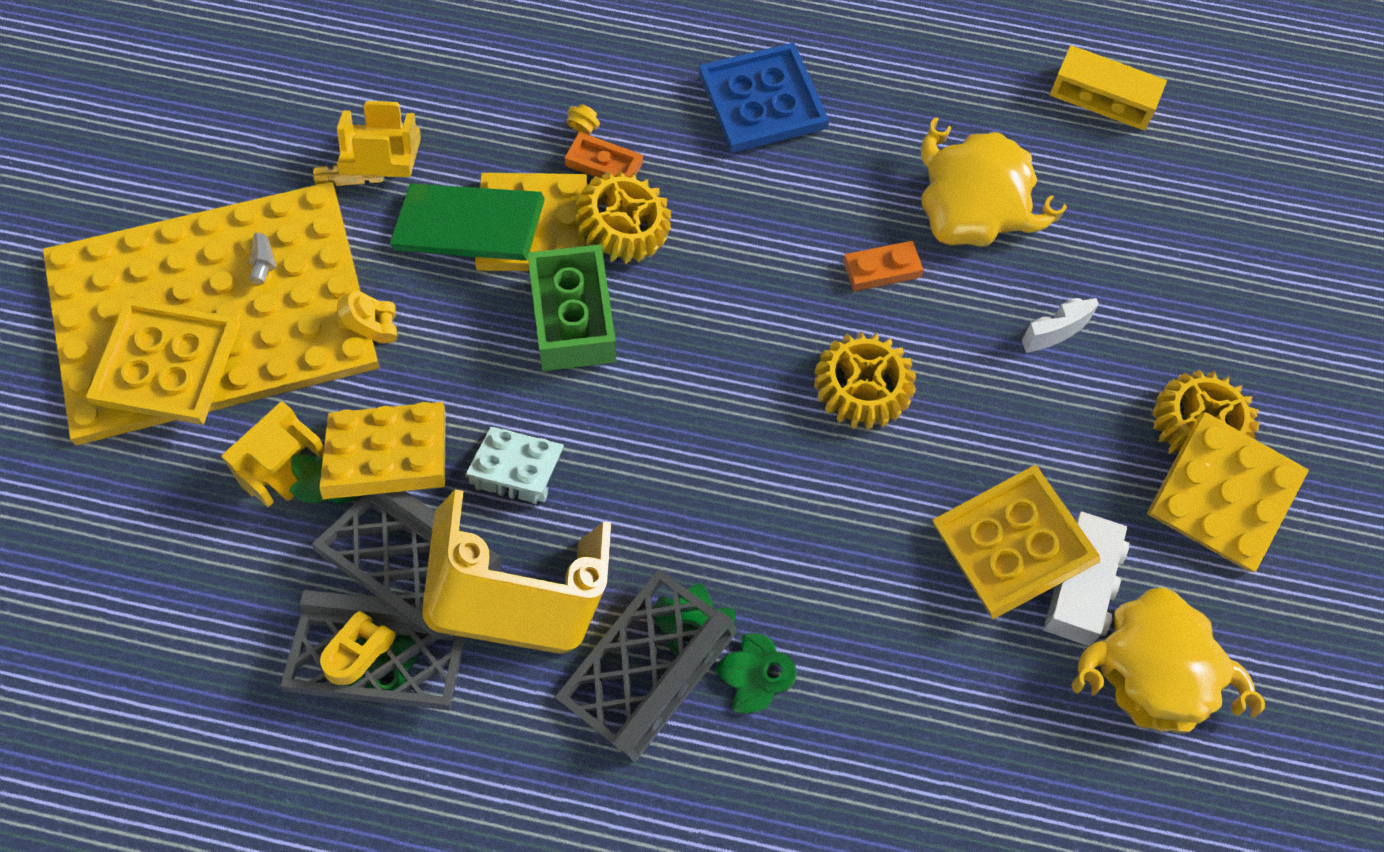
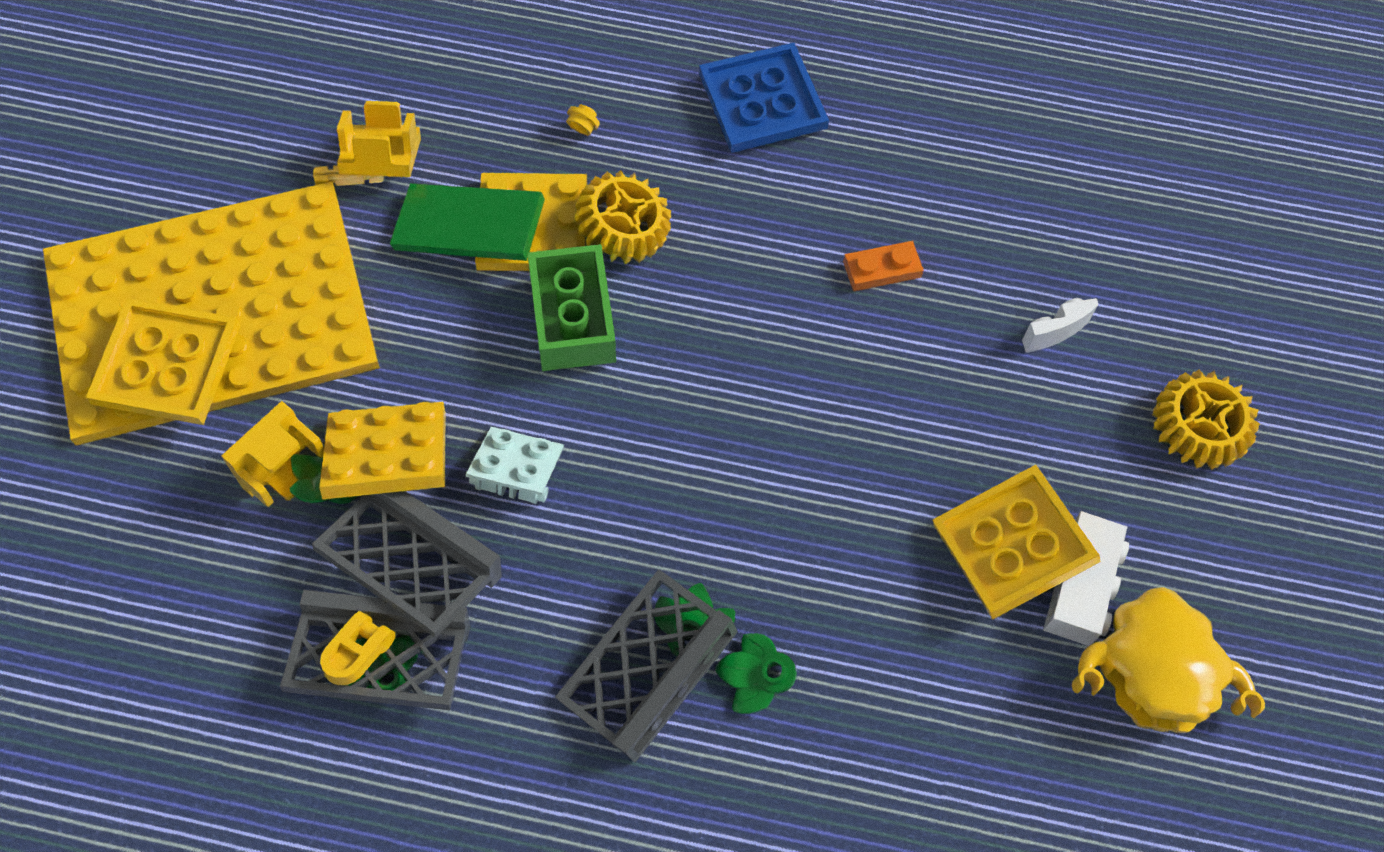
(261, 259): light grey bar -> none
(360, 312): yellow plate -> none
(504, 607): yellow windscreen -> none
(598, 156): orange plate -> none
(863, 399): yellow gear -> none
(980, 189): yellow piece -> none
(1108, 87): yellow brick -> none
(1227, 492): yellow plate -> none

